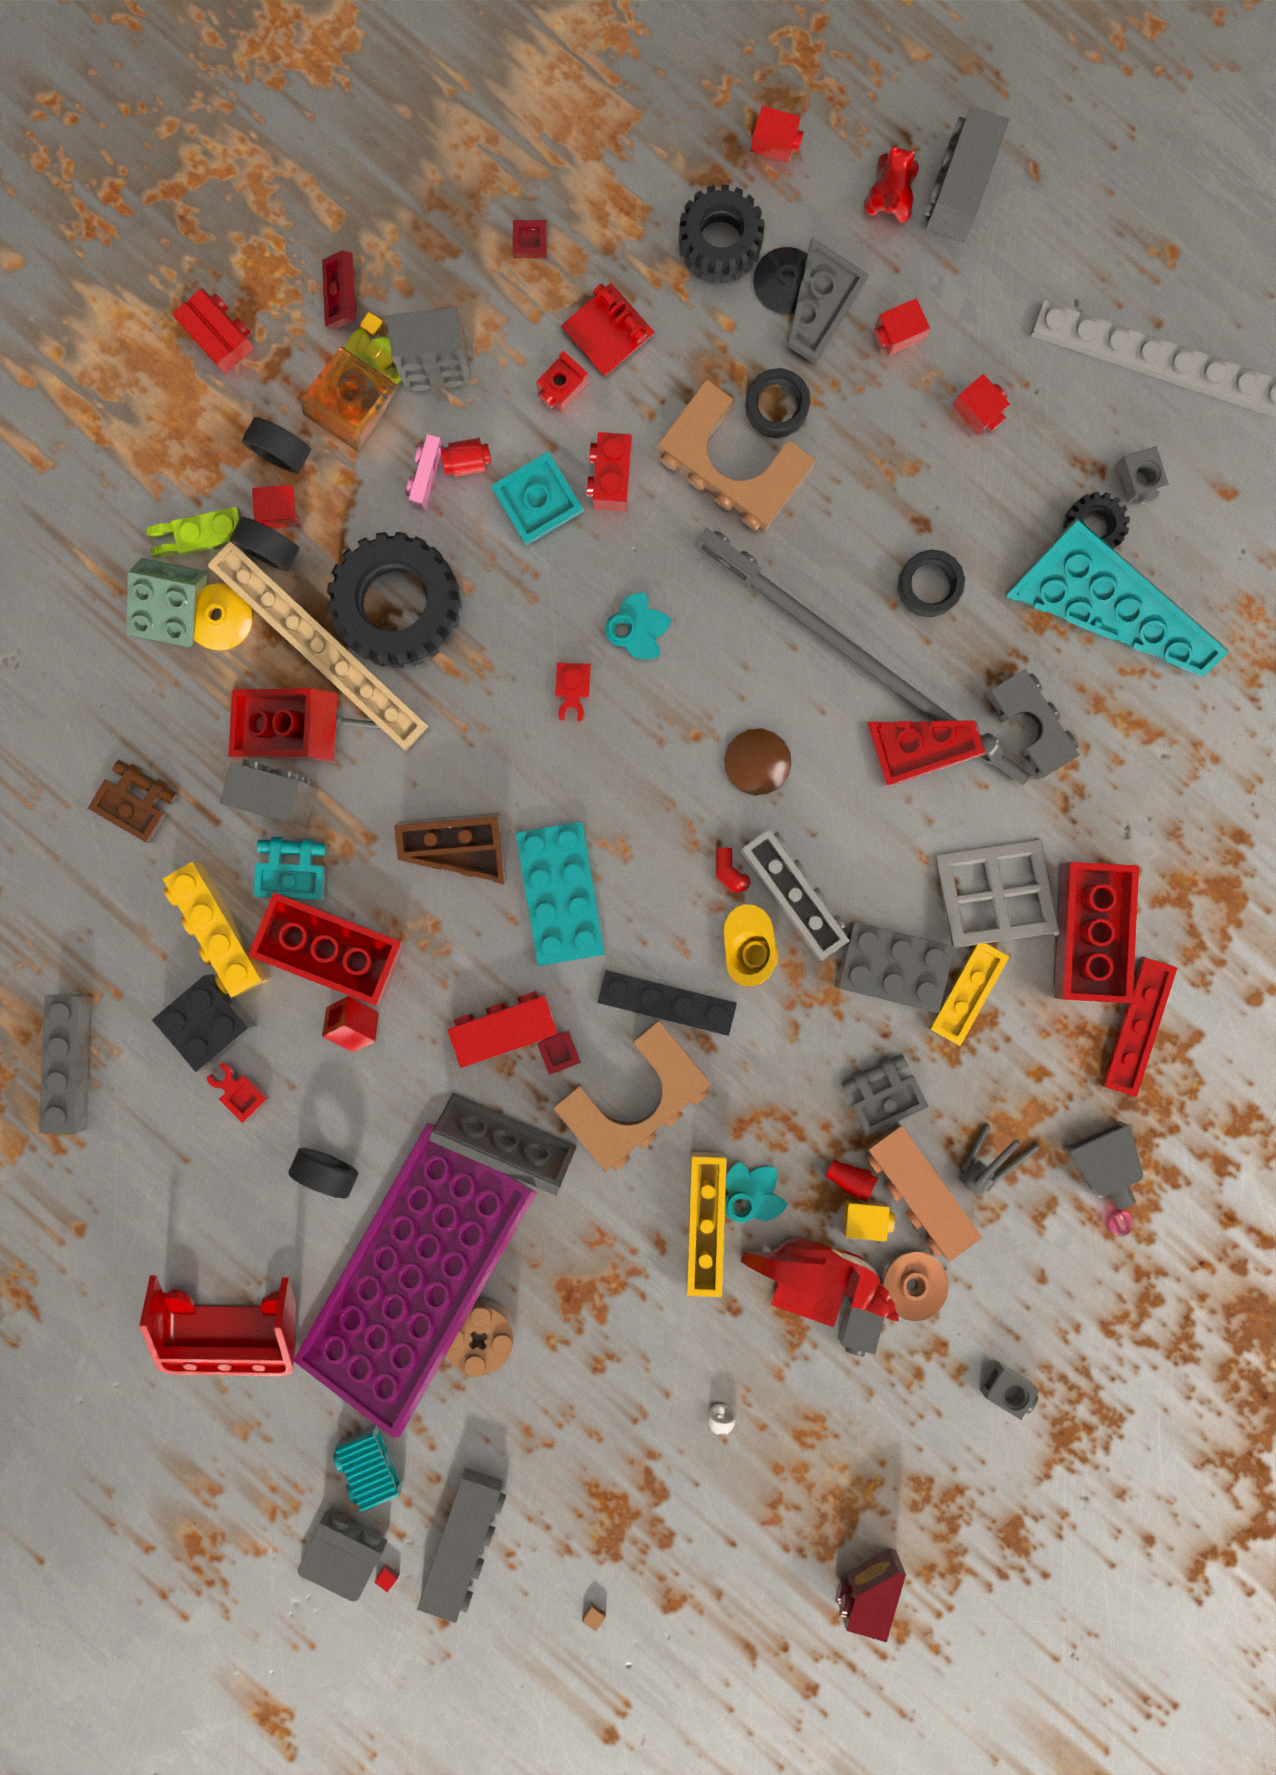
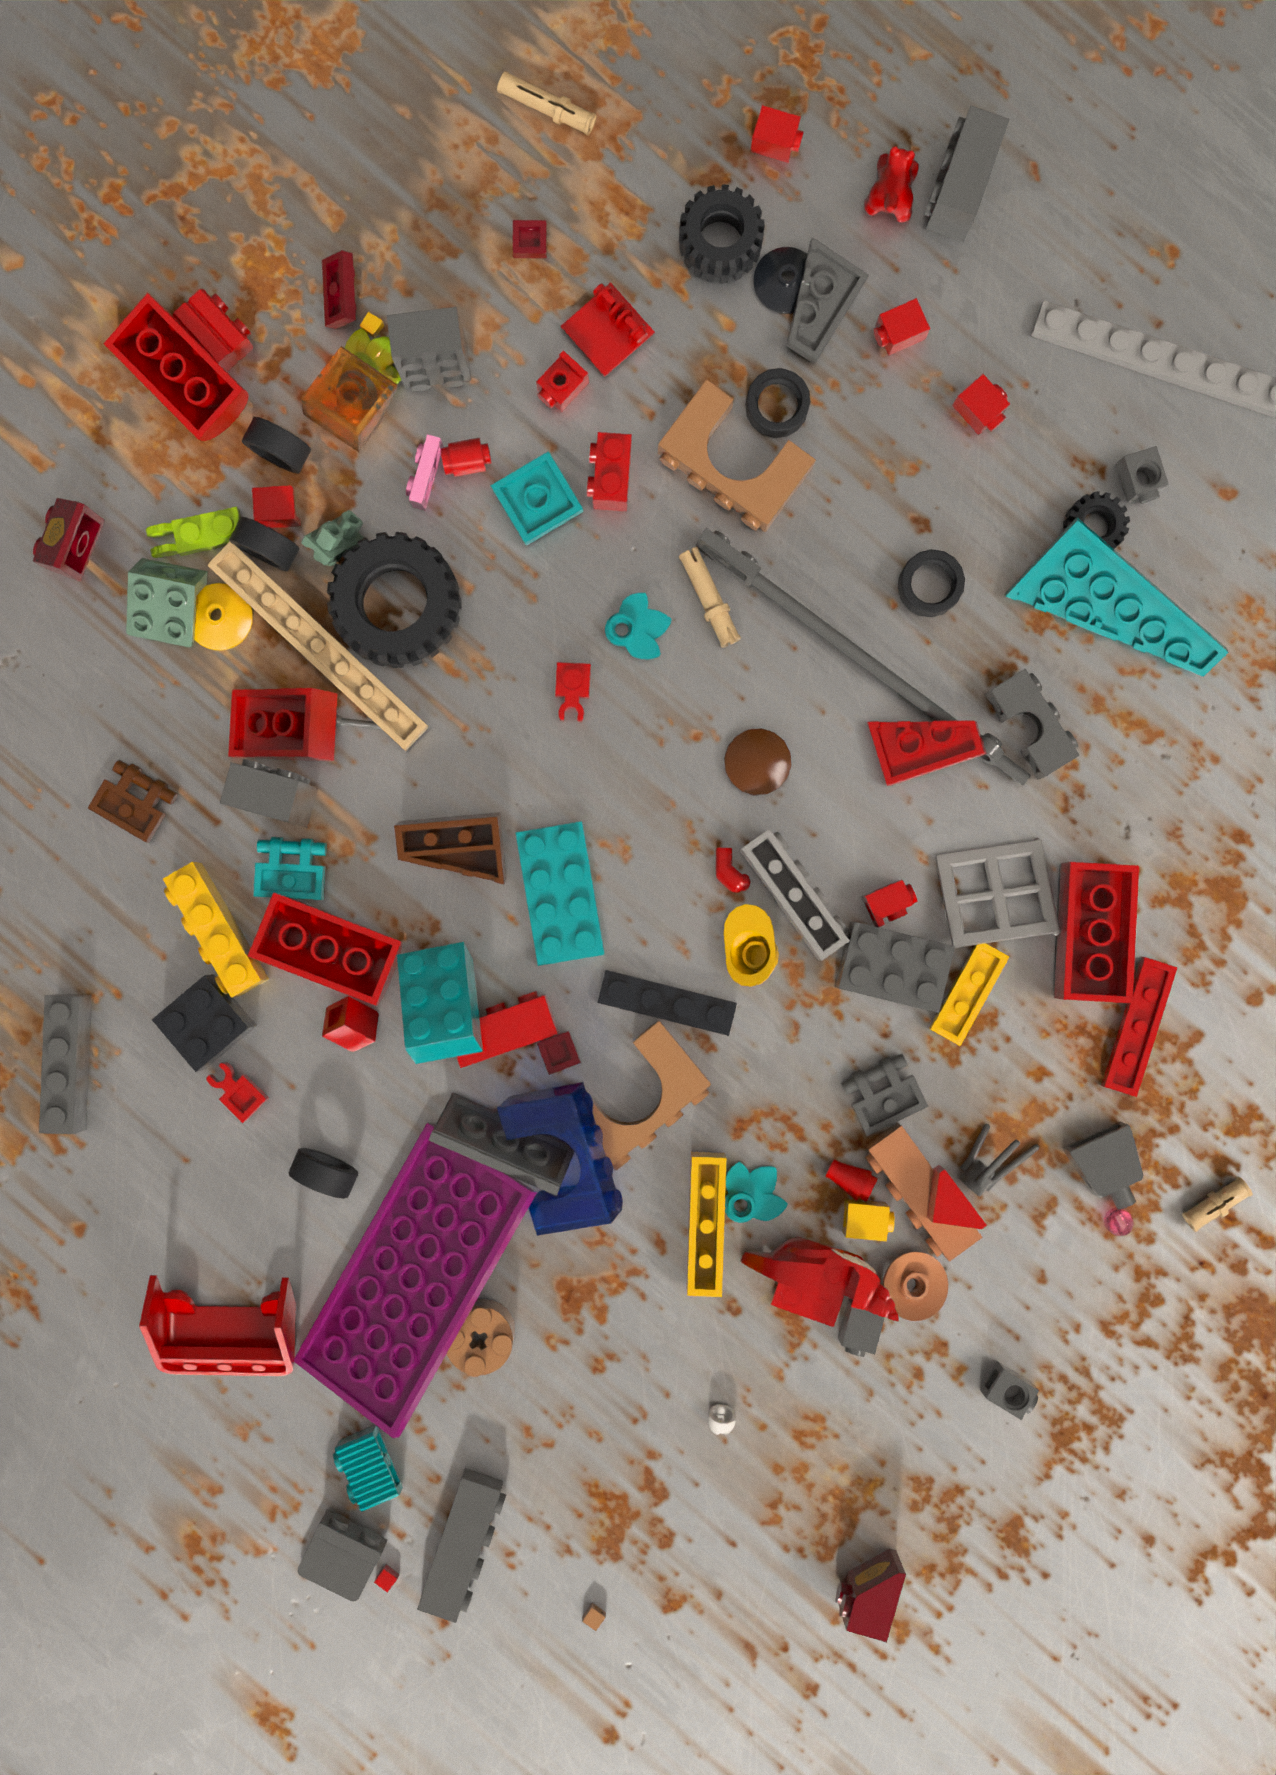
(68, 538): none -> dark red slope
(177, 370): none -> red brick
(334, 538): none -> sand green hips
(439, 1003): none -> teal brick
(558, 108): none -> tan pin
(567, 1115): none -> clear blue arch
(710, 598): none -> tan pin
(889, 902): none -> red brick
(949, 1204): none -> red slope
(1217, 1204): none -> tan pin

